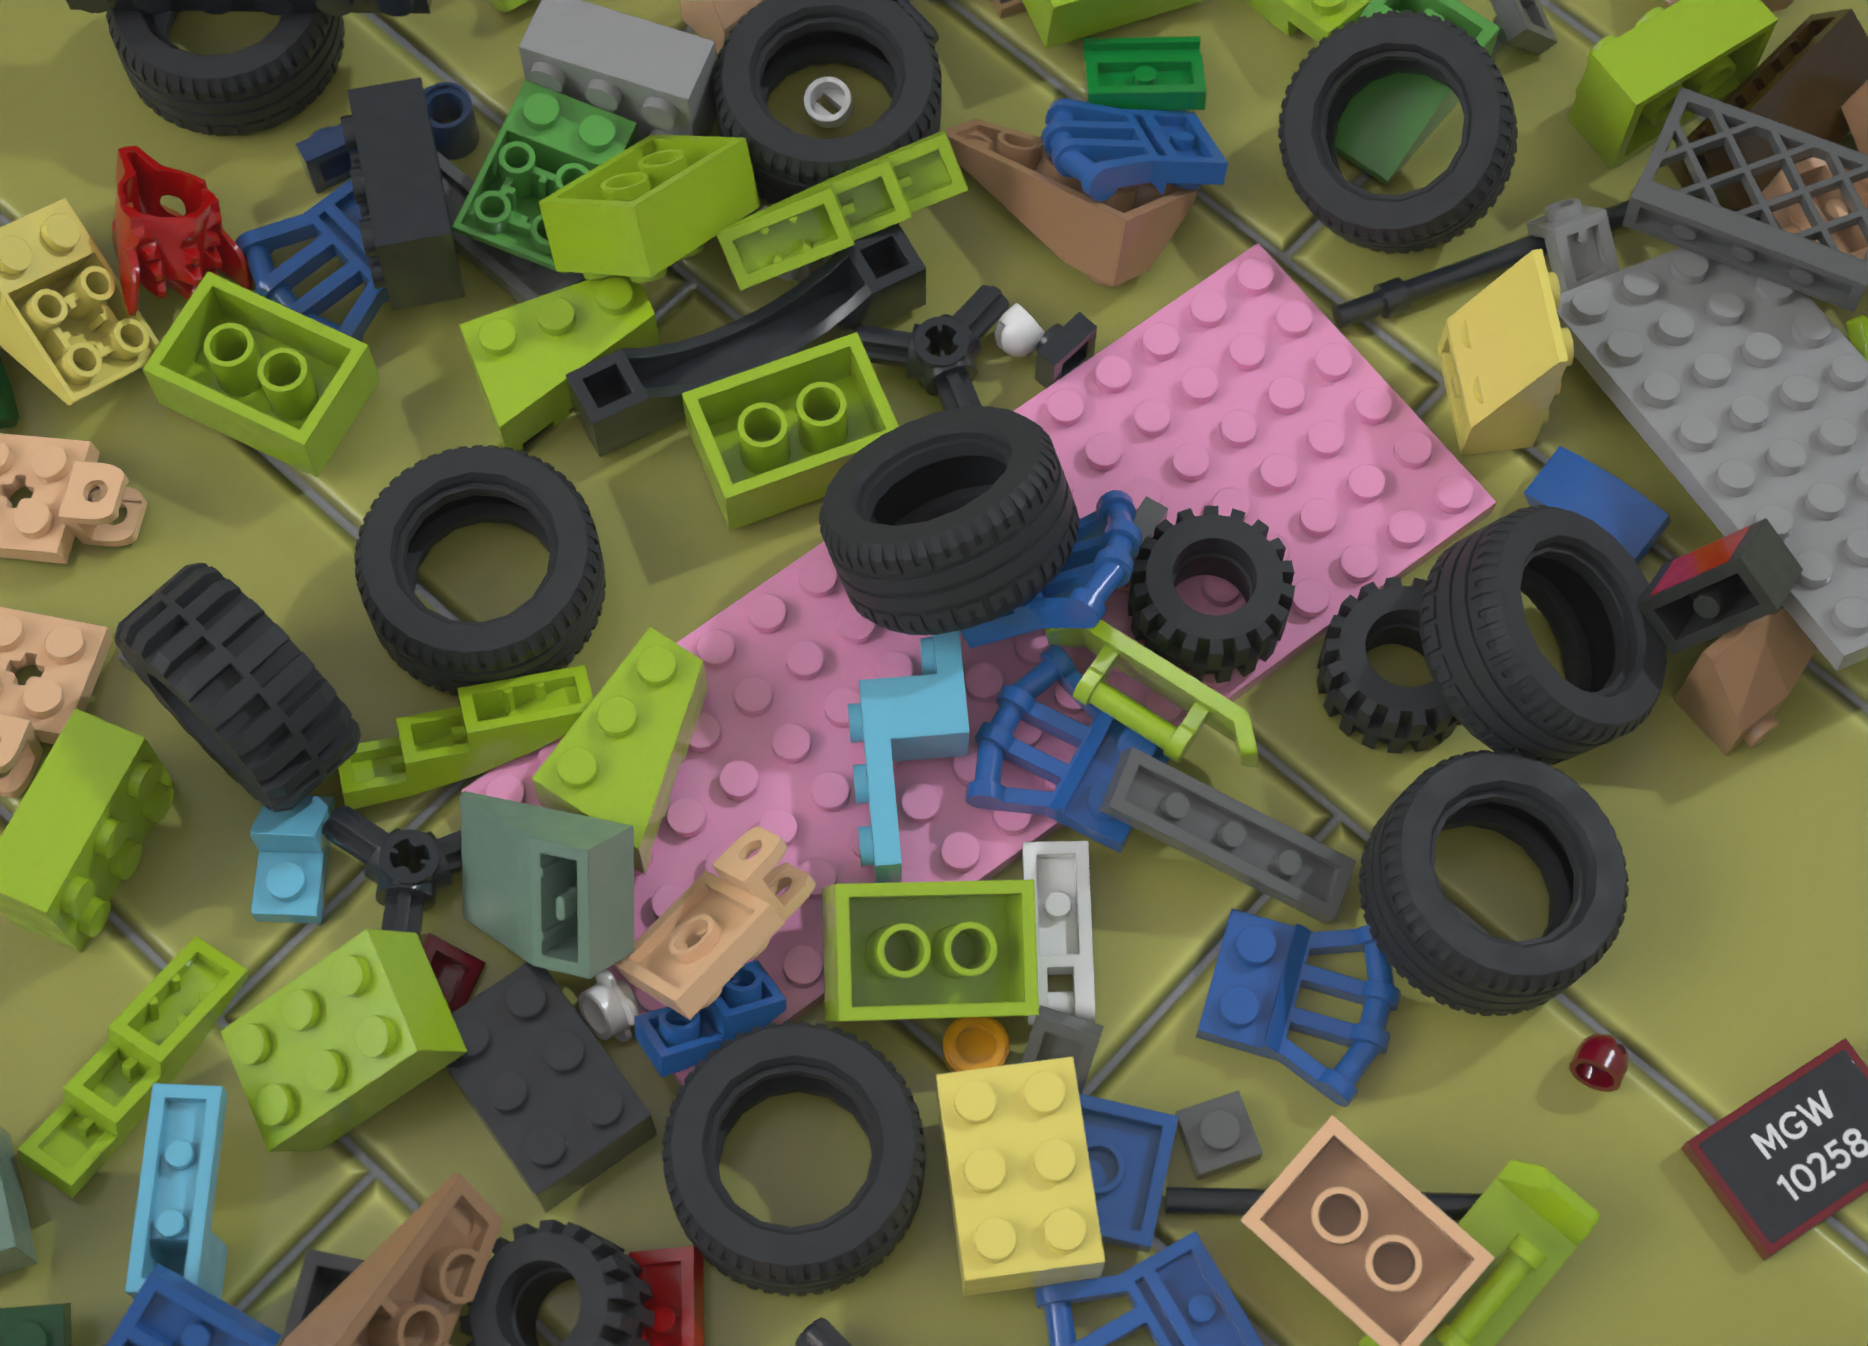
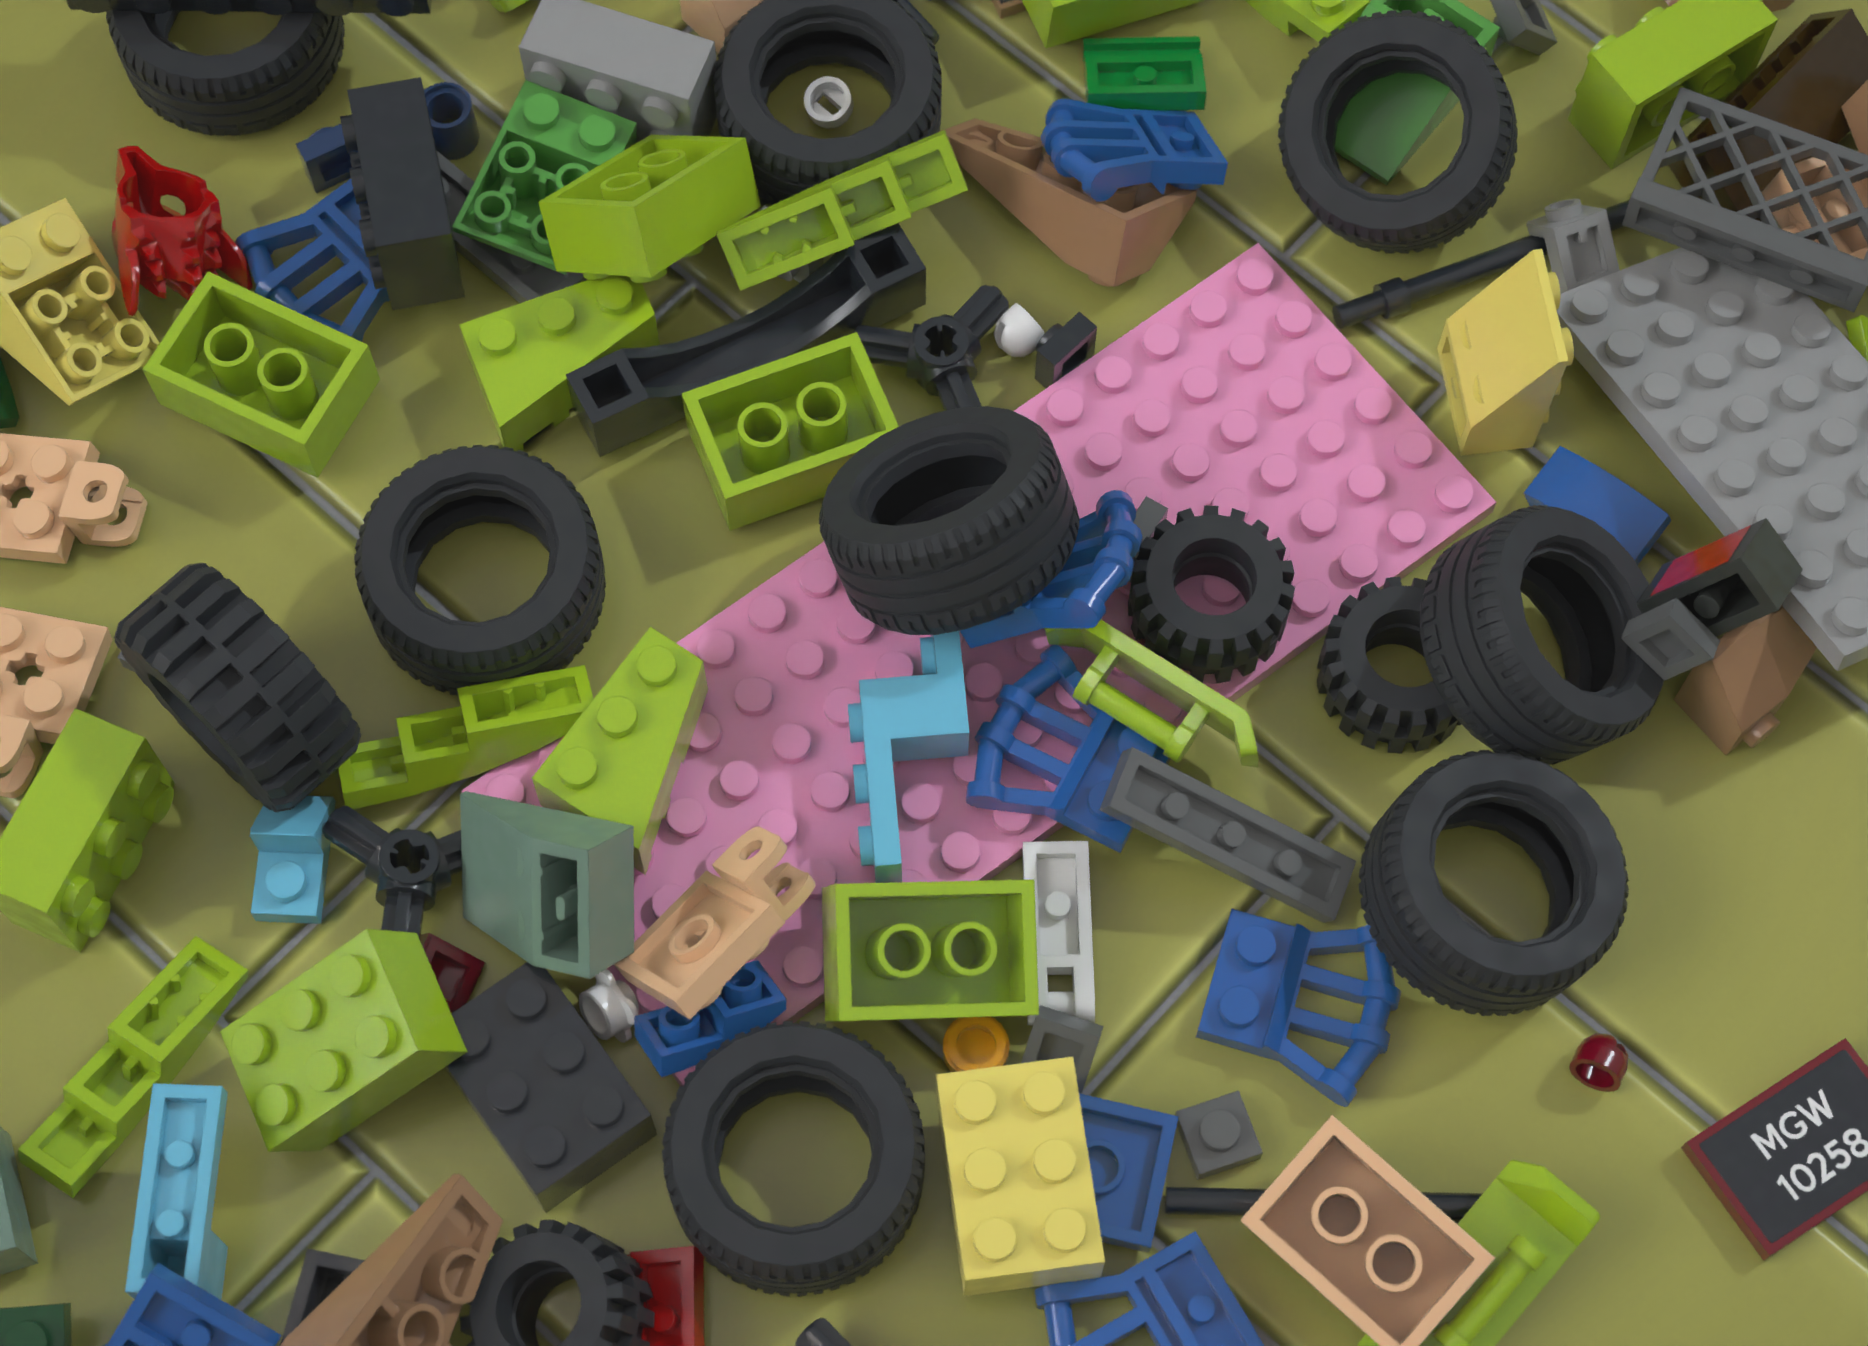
(1670, 639): none -> dark grey plate

